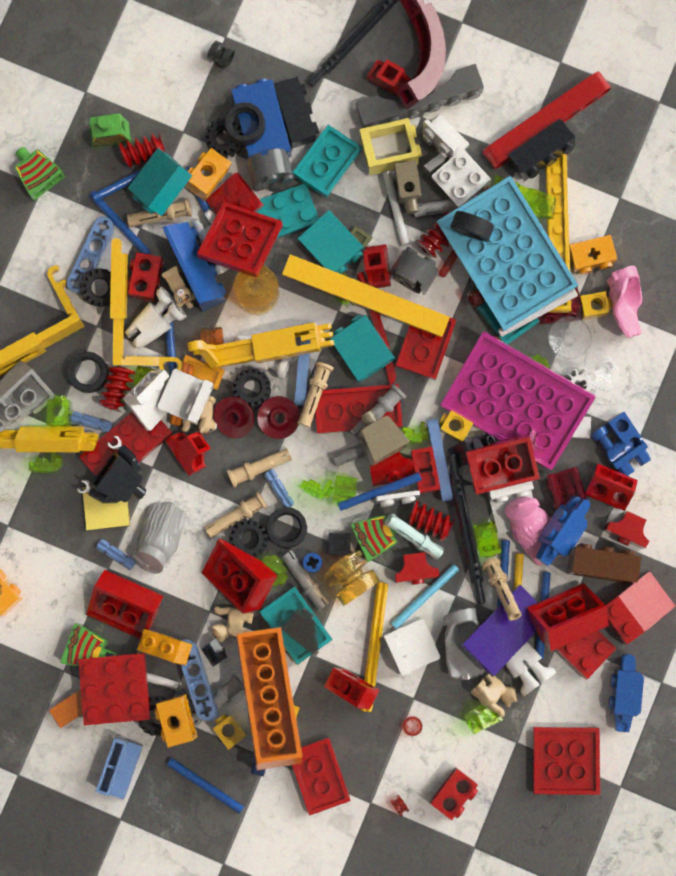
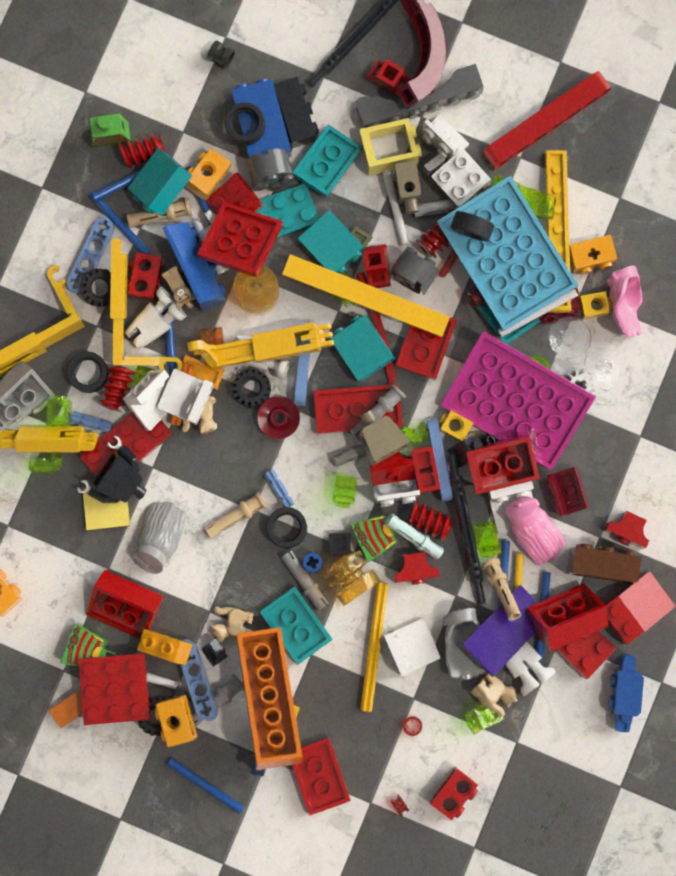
(37, 172): bright green torso -> none
(116, 554): medium blue axle -> none
(119, 768): medium blue piece -> none
(189, 451): red brick -> none
(214, 130): black tyre -> none
(227, 422): dark red dish -> none
(229, 741): yellow brick -> none
(239, 576): red slope -> none
(248, 471): tan pin -> none
(253, 526): black tyre -> none
(275, 564): clear neon green bracket -> none
(303, 630): clear smoke slope -> none
(313, 489): clear neon green bracket -> none
(317, 385): tan pin -> none
(351, 688): red brick -> none
(379, 491): blue bar -> none
(419, 601): medium azure bar -> none
(542, 150): black brick -> none
(563, 530): blue hinge -> none
(566, 760): red plate -> none
(584, 429): white tile -> none
(611, 487): red brick -> none
(628, 446): blue hips -> none

